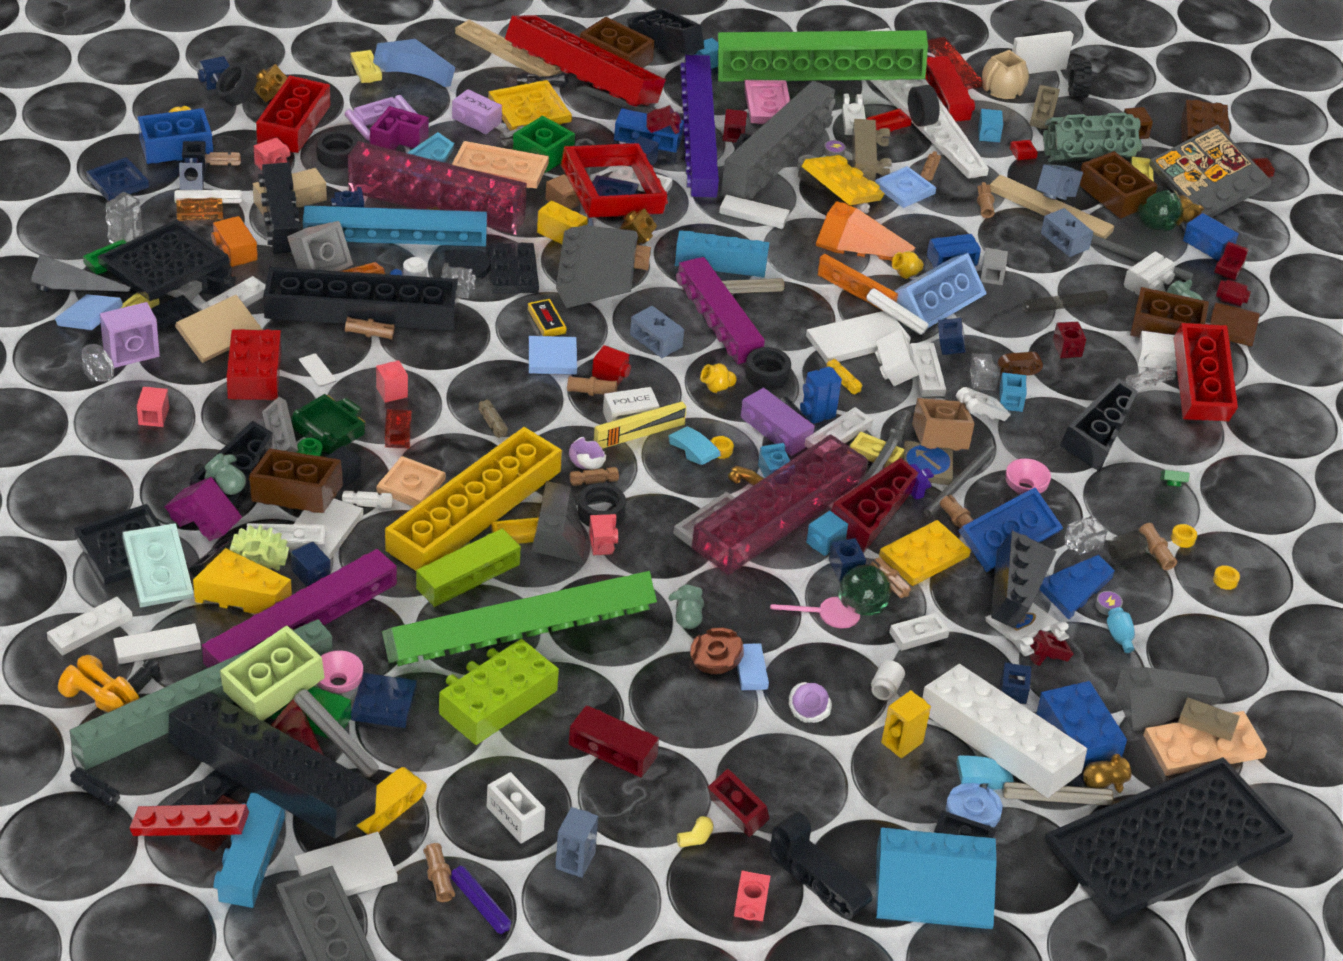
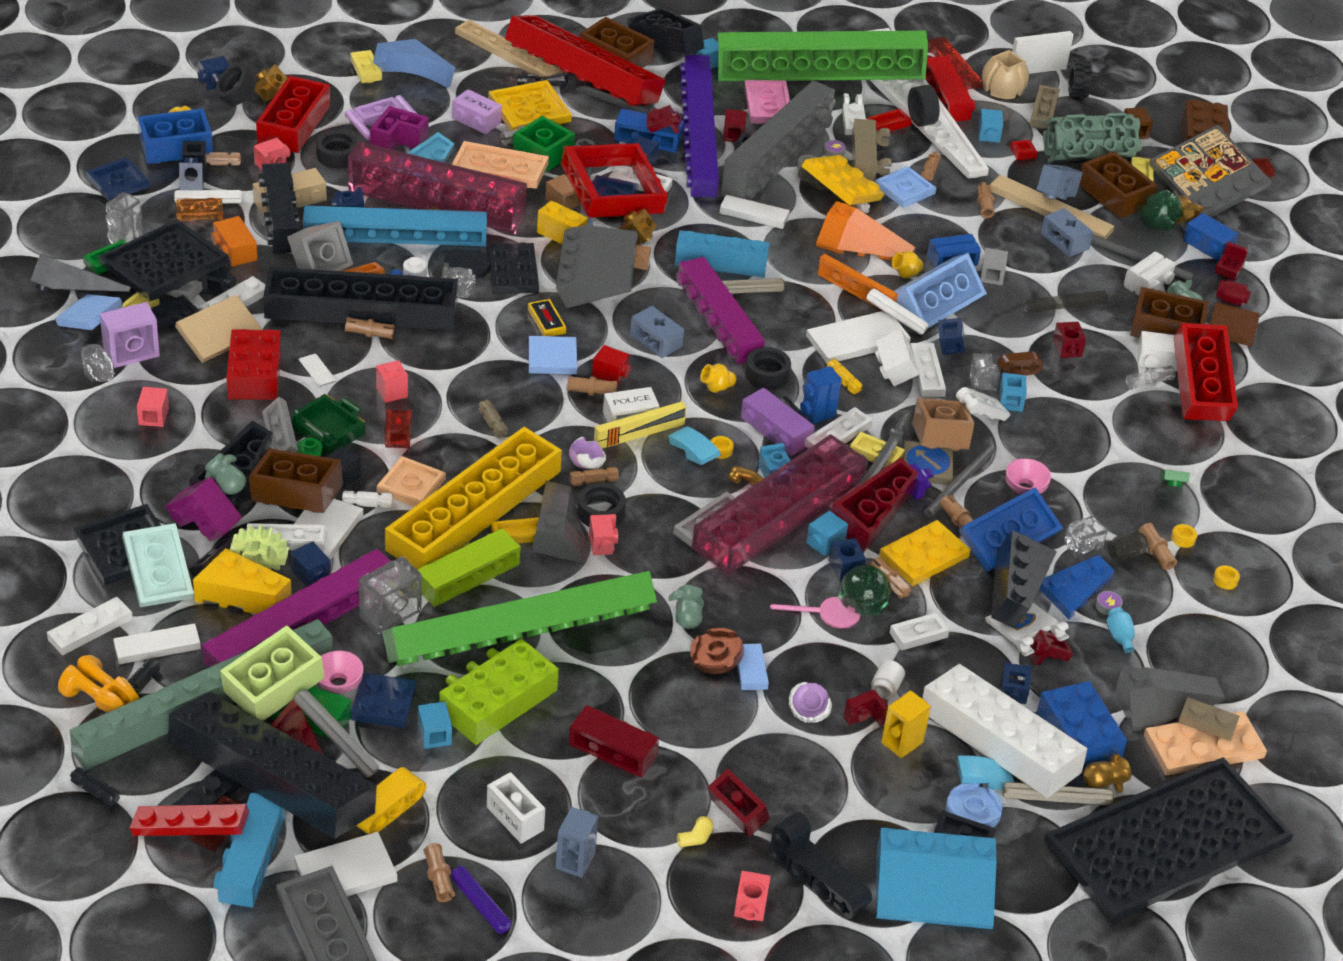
(390, 594): none -> clear brick
(434, 725): none -> dark azure brick
(865, 706): none -> dark red bracket
(1097, 427): black wedge -> none

